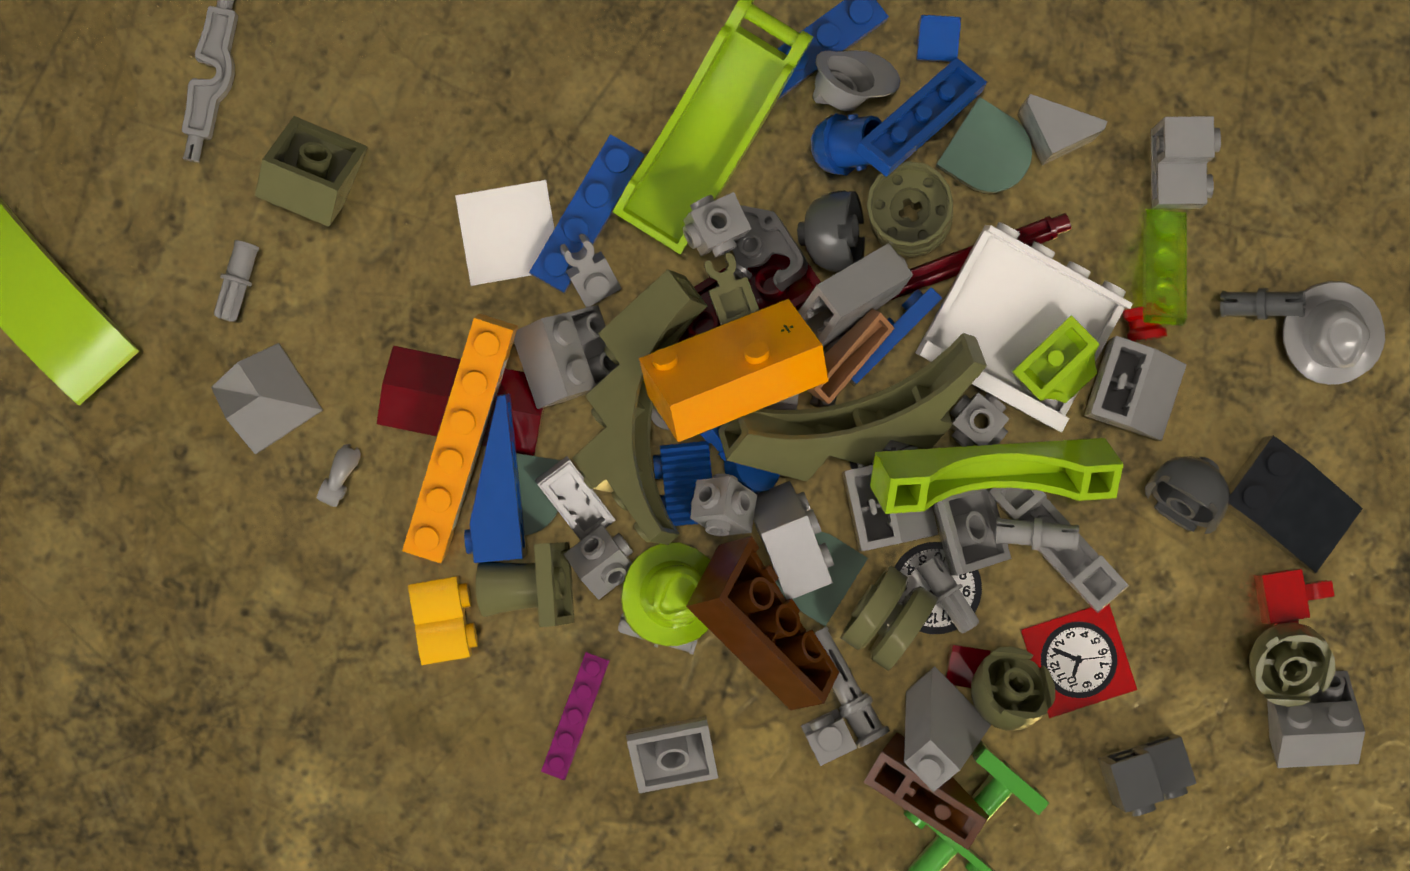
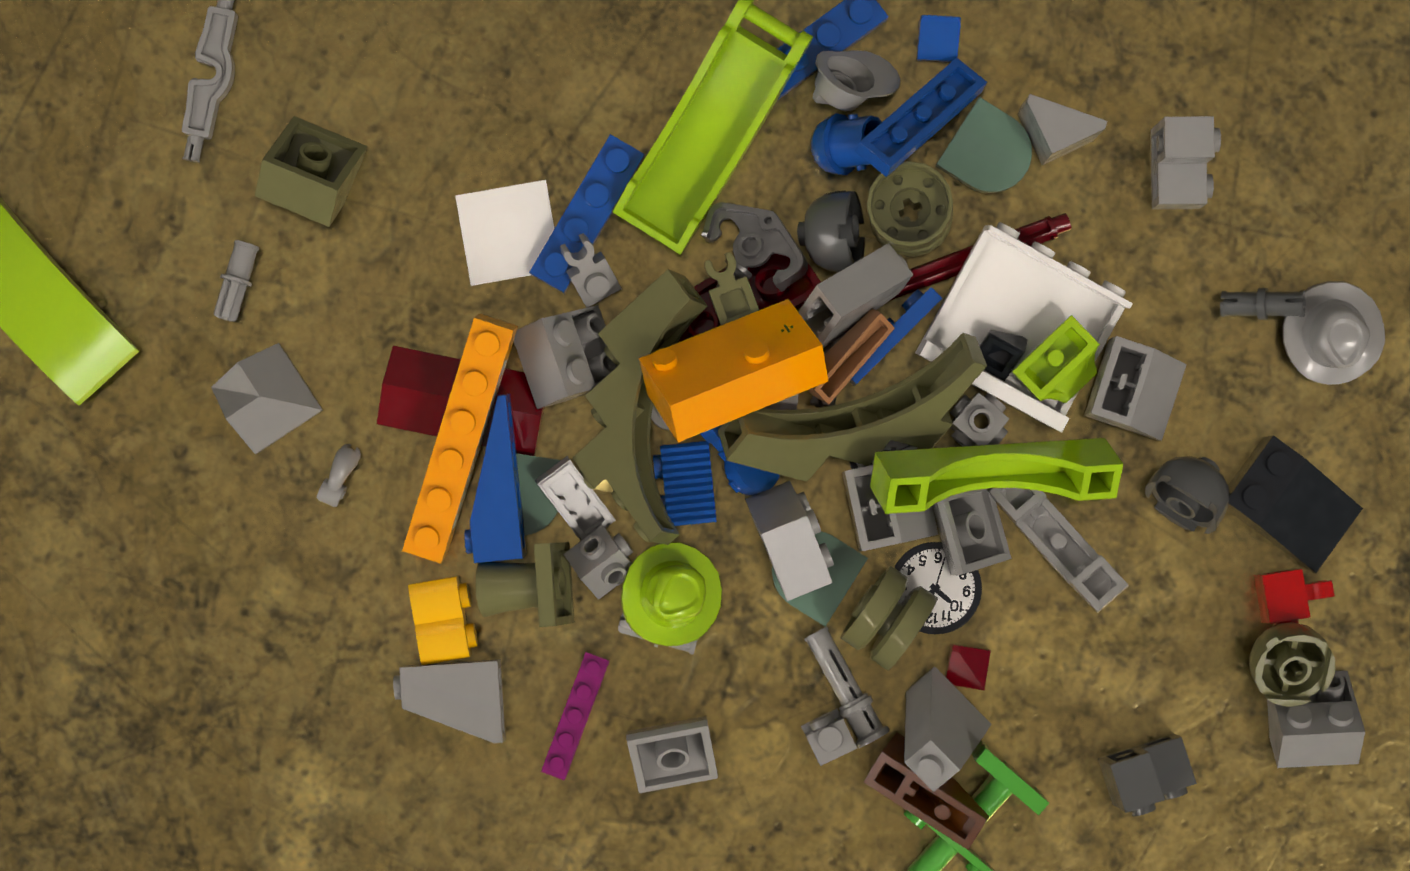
(456, 695): none -> light grey slope
(715, 224): light grey brick -> none
(723, 505): light grey brick -> none
(761, 627): reddish brown wedge -> none
(948, 594): light grey axle -> none
(1002, 352): none -> black slope
(1012, 689): olive cylinder -> none
(1037, 534): light grey pin -> none
(1082, 657): sticker -> none
(1139, 330): red wheel -> none
(1165, 267): clear neon green plate -> none

